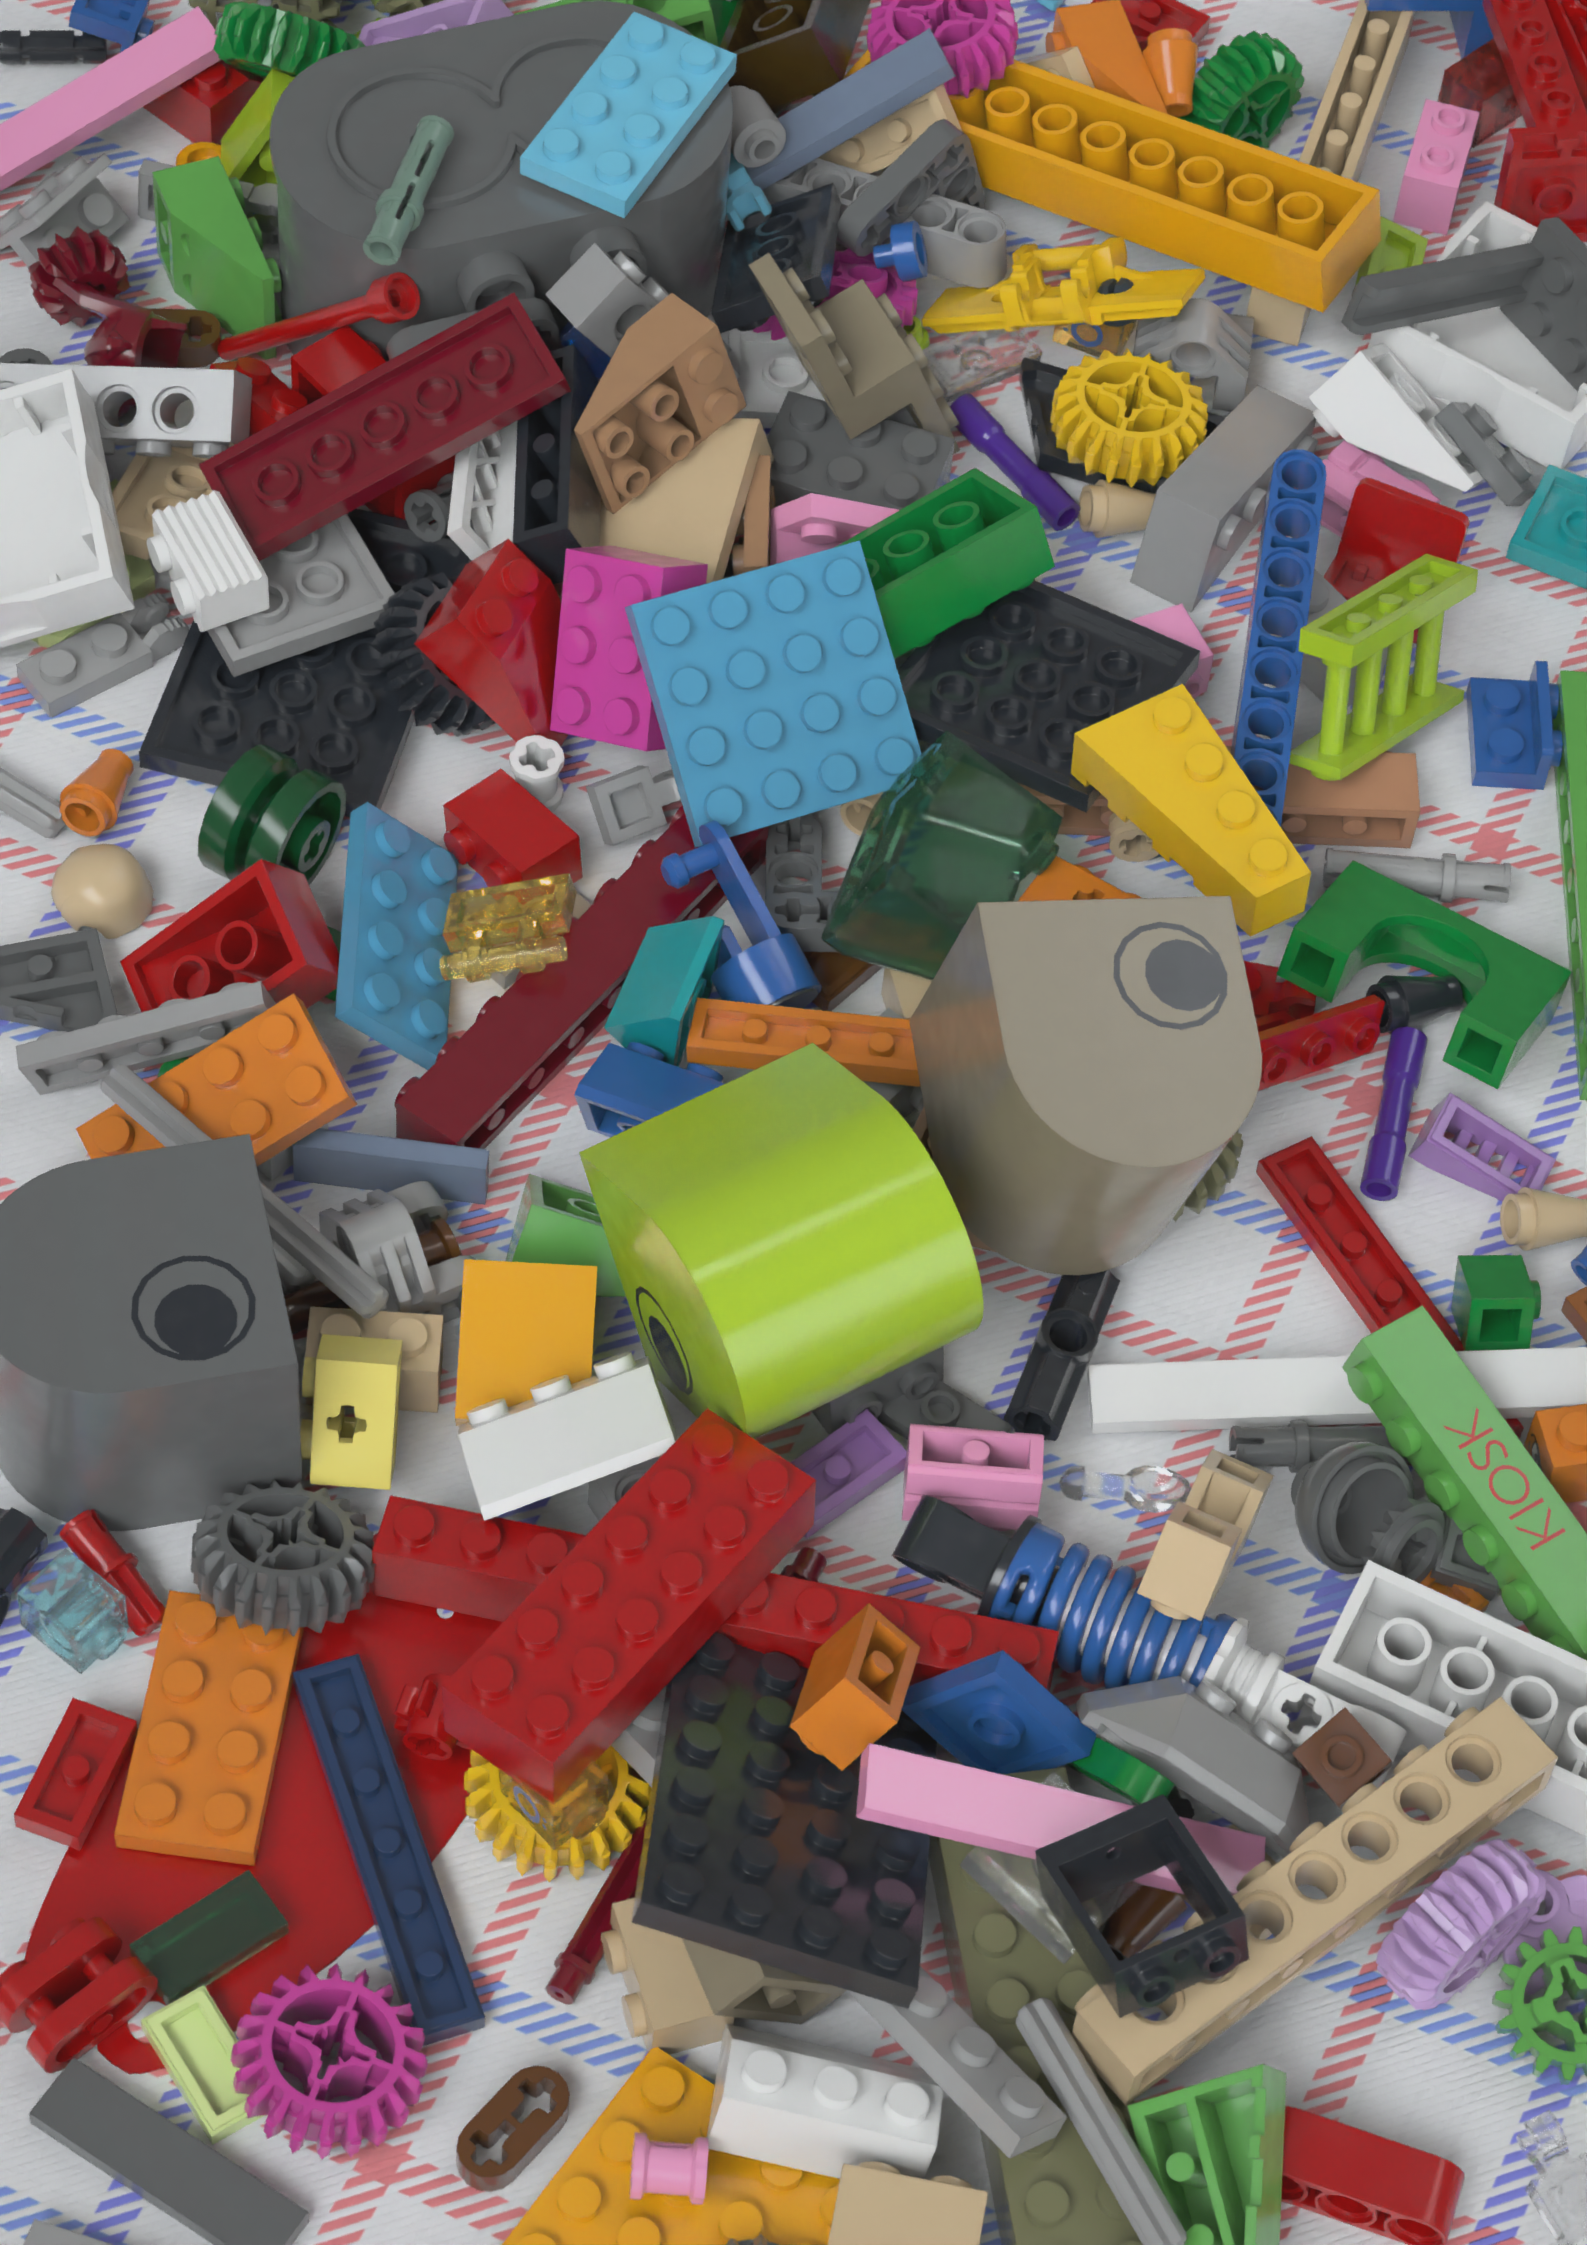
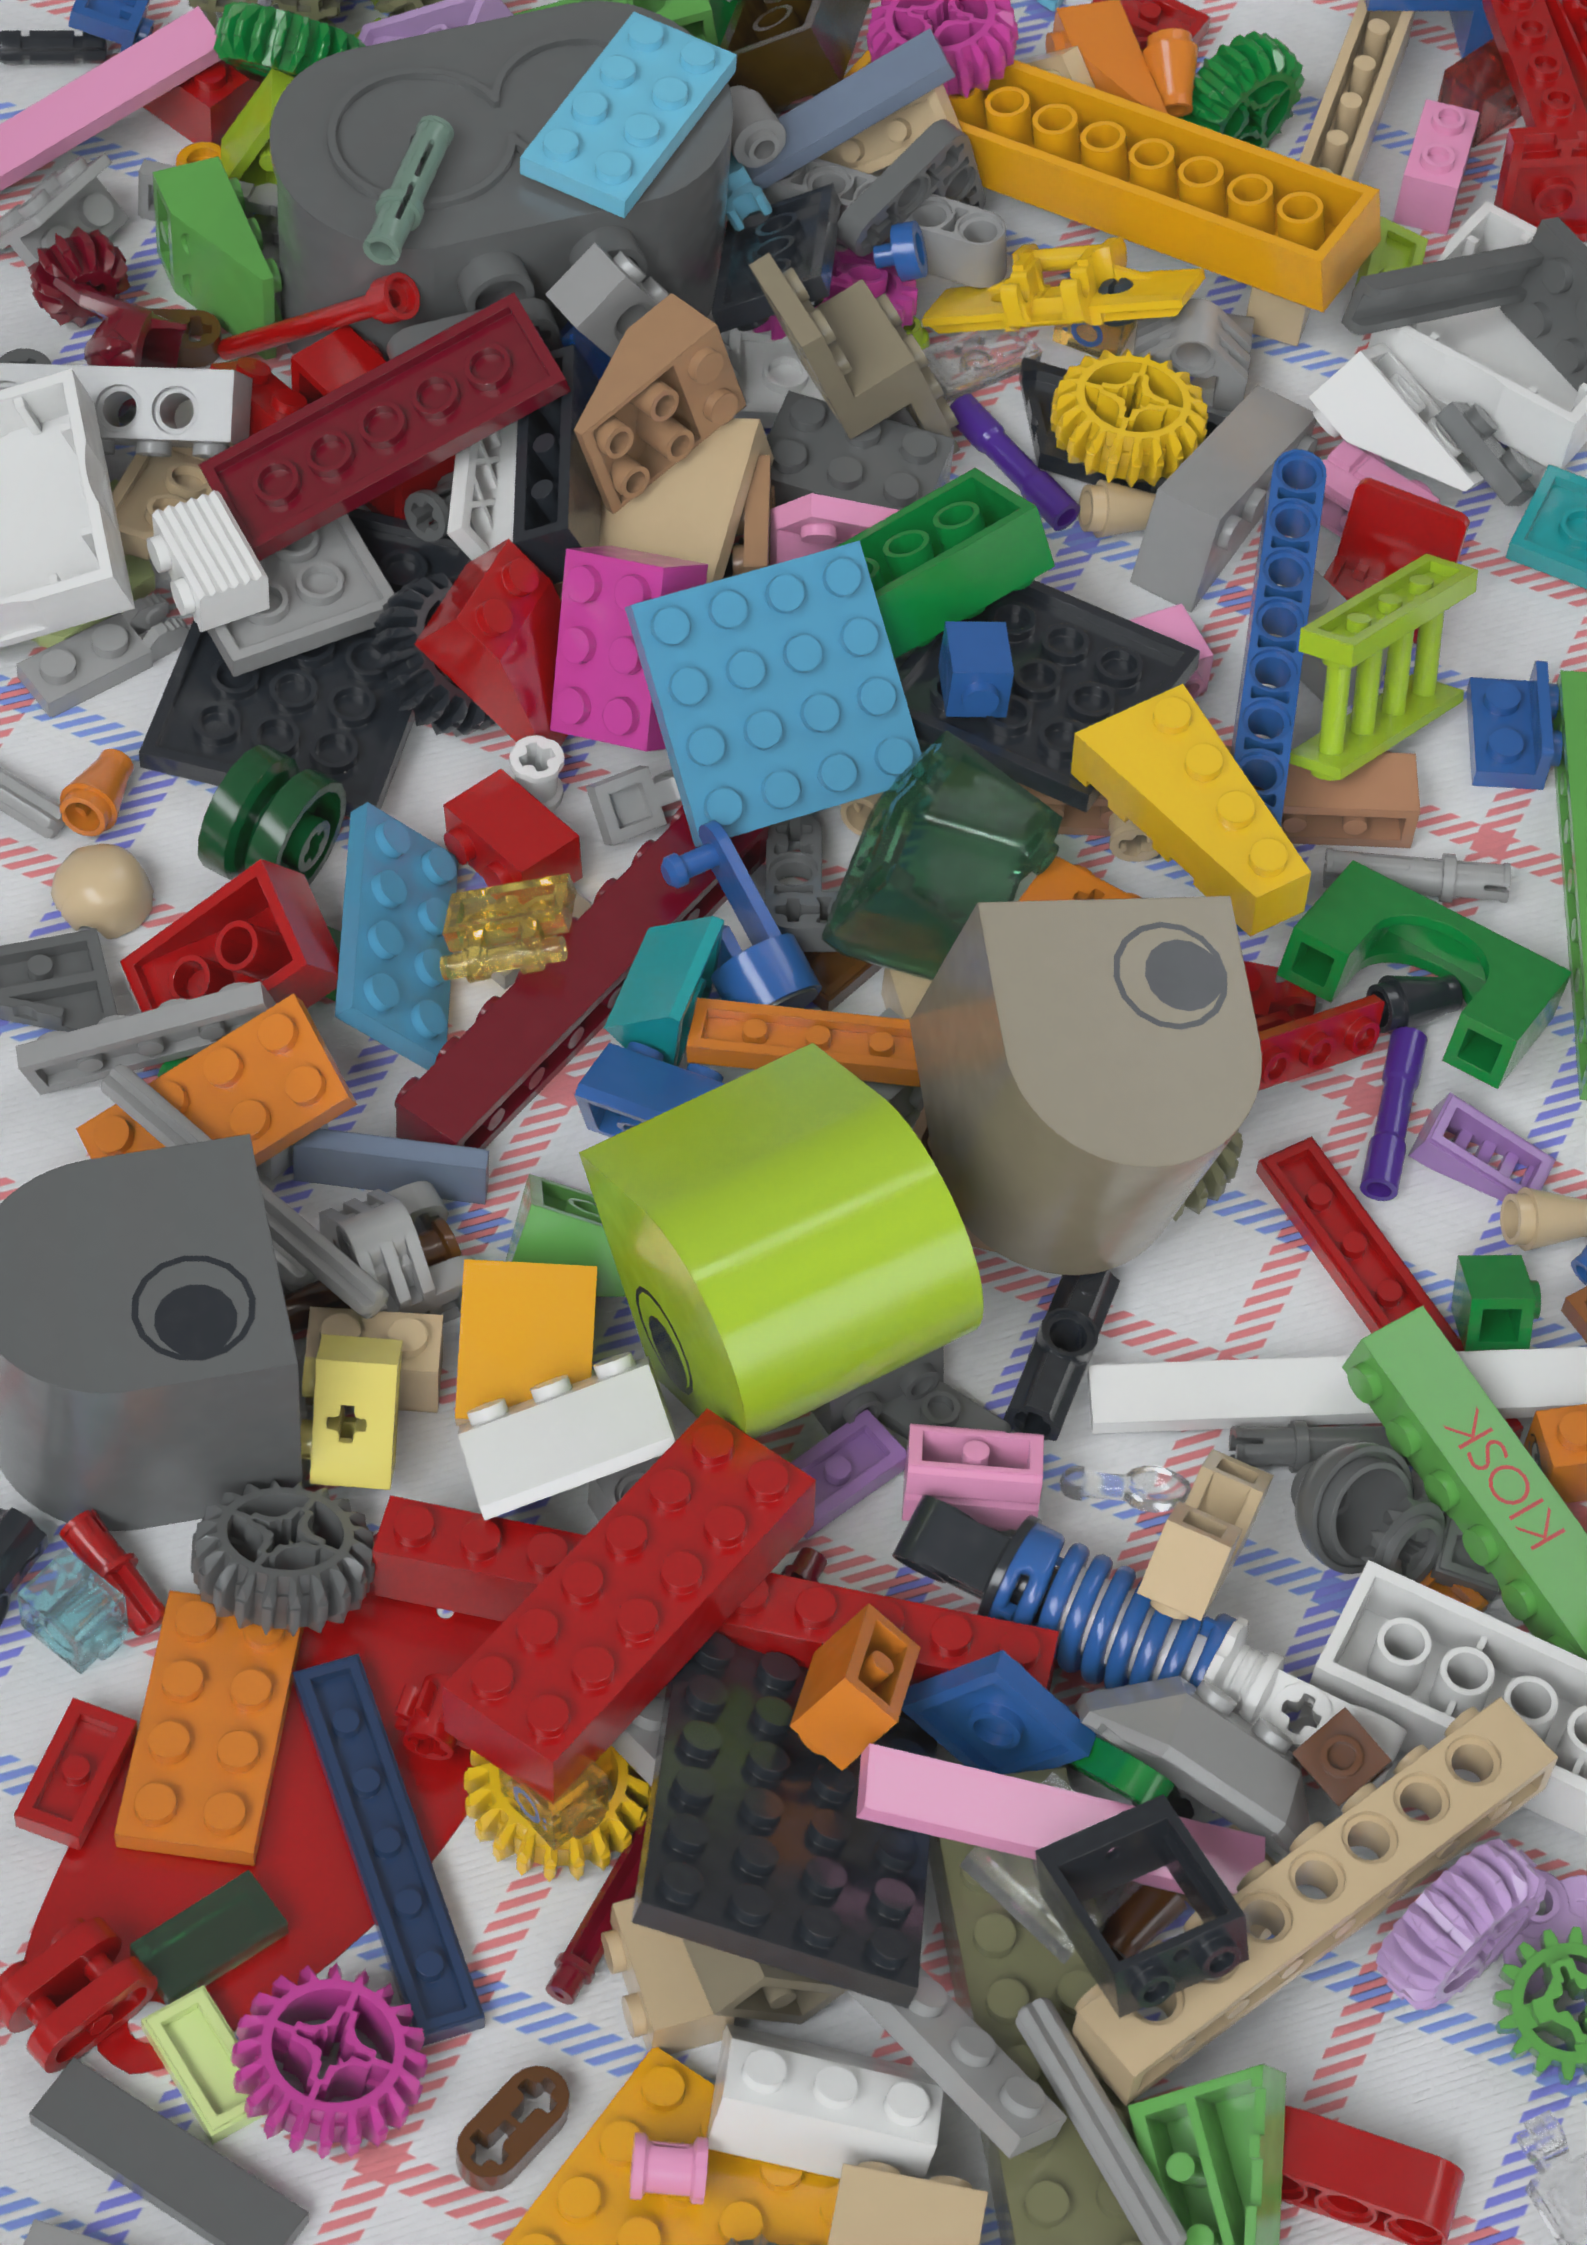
(975, 669): none -> blue brick

